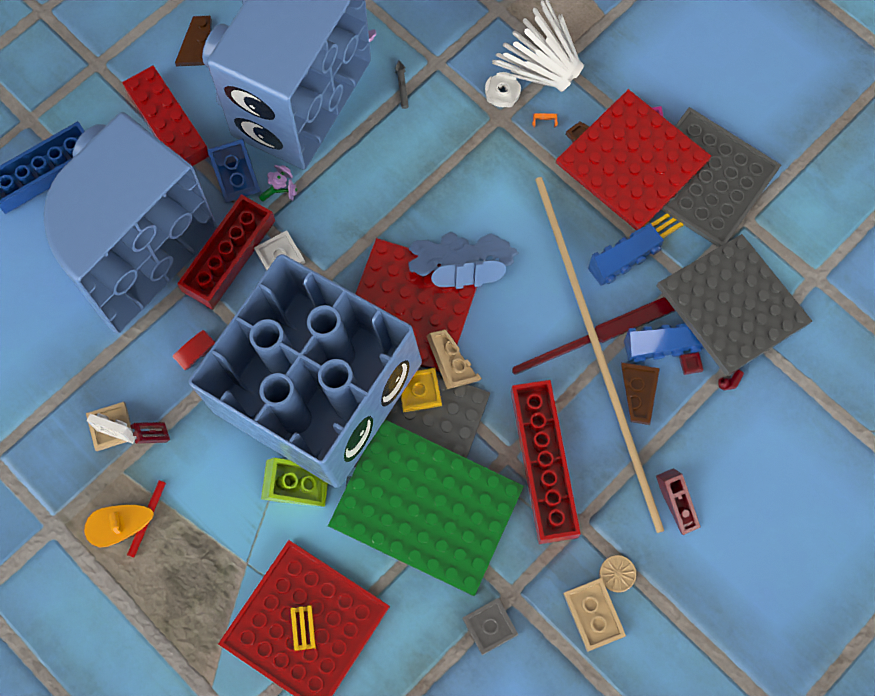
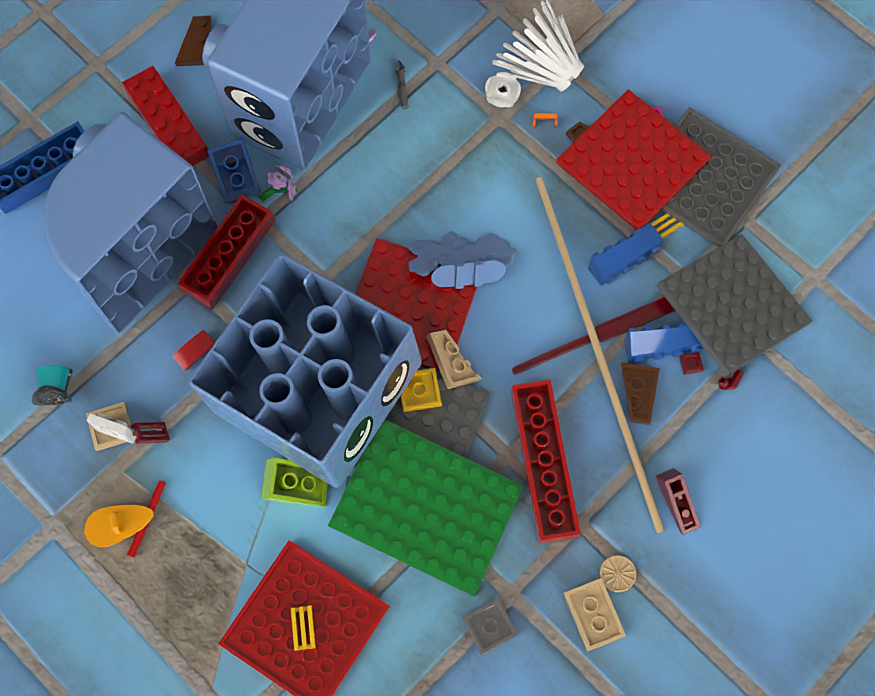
(52, 385): none -> hat
(278, 245): white plate -> none

